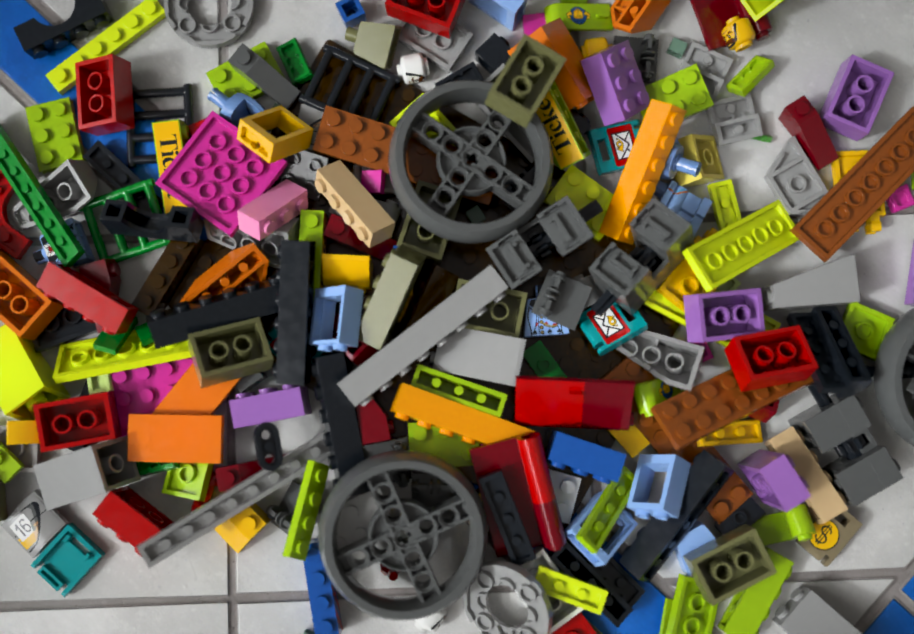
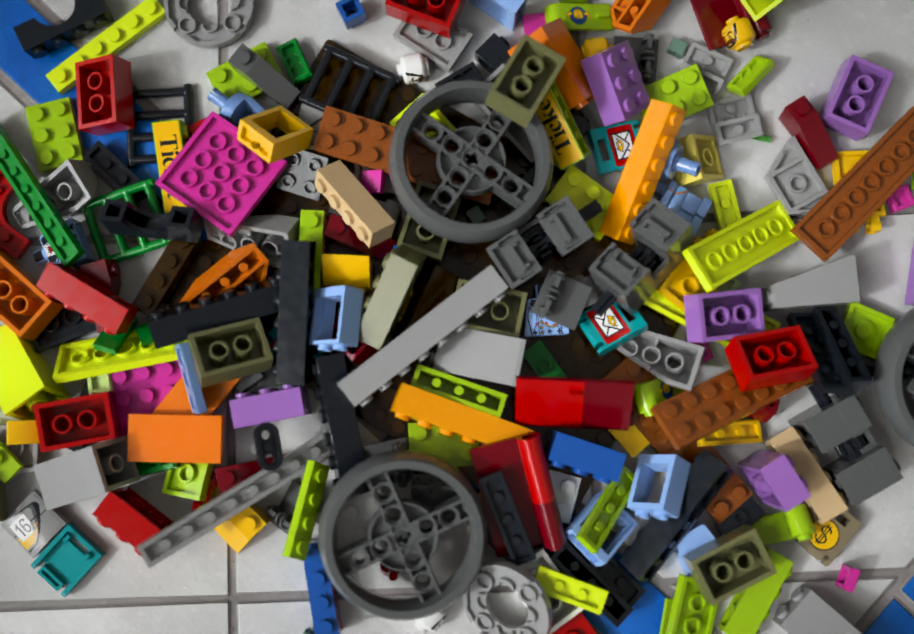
(190, 378): none -> medium blue tile
(272, 209): bright pink brick -> none
(374, 423): dark red slope -> none
(375, 42): torso -> none
(847, 578): none -> dark pink tile

